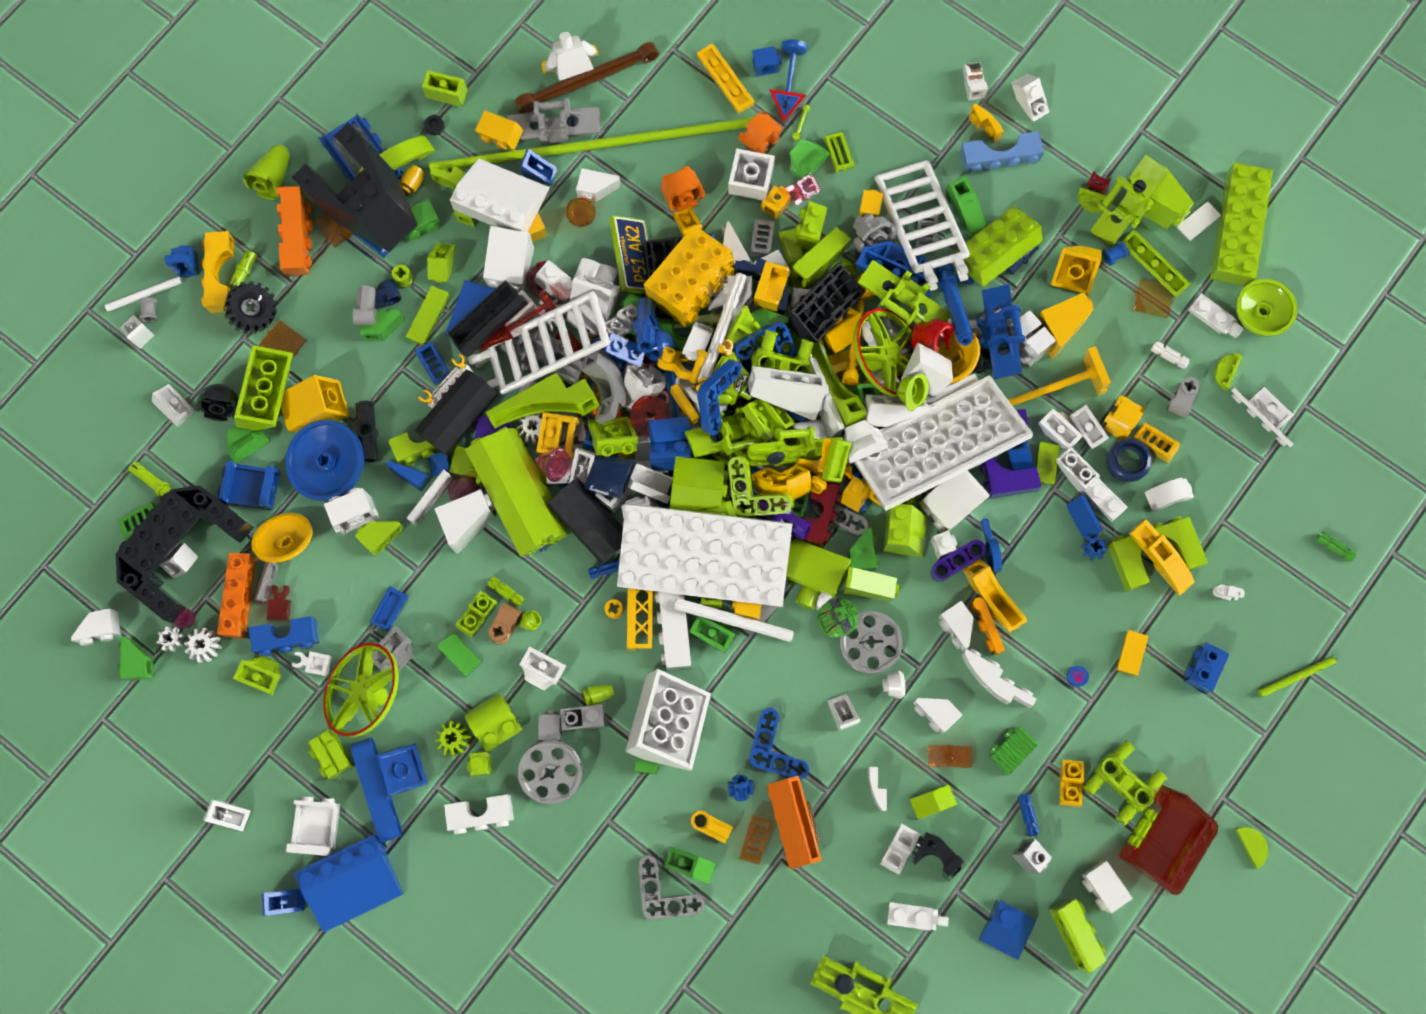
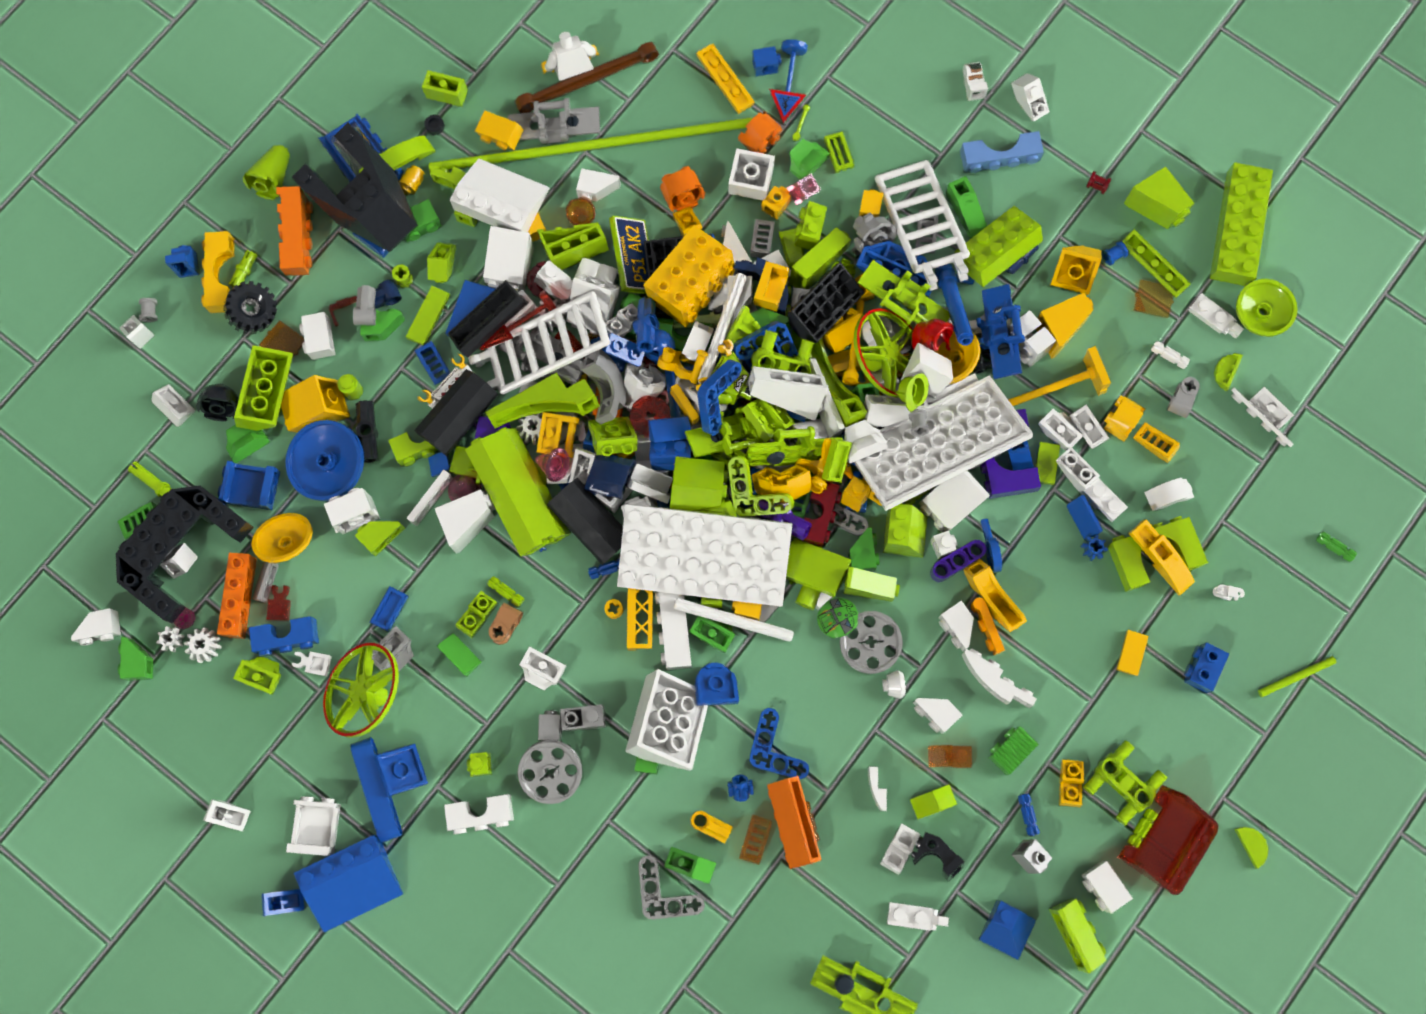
(143, 294): white bar -> none
(317, 335): none -> white brick
(330, 754): lime brick -> none
(335, 233): clear orange piece -> none
(340, 304): none -> clear red piece
(350, 387): none -> lime brick
(414, 477): blue slope -> none
(456, 746): lime gear -> none
(492, 722): lime brick -> none
(530, 620): lime plate -> none
(537, 168): blue slope -> none
(570, 245): none -> lime wedge
(596, 694): lime cone -> none
(716, 686): none -> blue tile
(843, 712): white slope -> none
(919, 425): none -> light grey bush
(982, 119): yellow slope -> none
(1077, 676): blue tile -> none
(1090, 199): lime tile -> none
(1135, 203): lime piece -> none
(1136, 446): dark blue wheel -> none
(1199, 221): white slope -> none

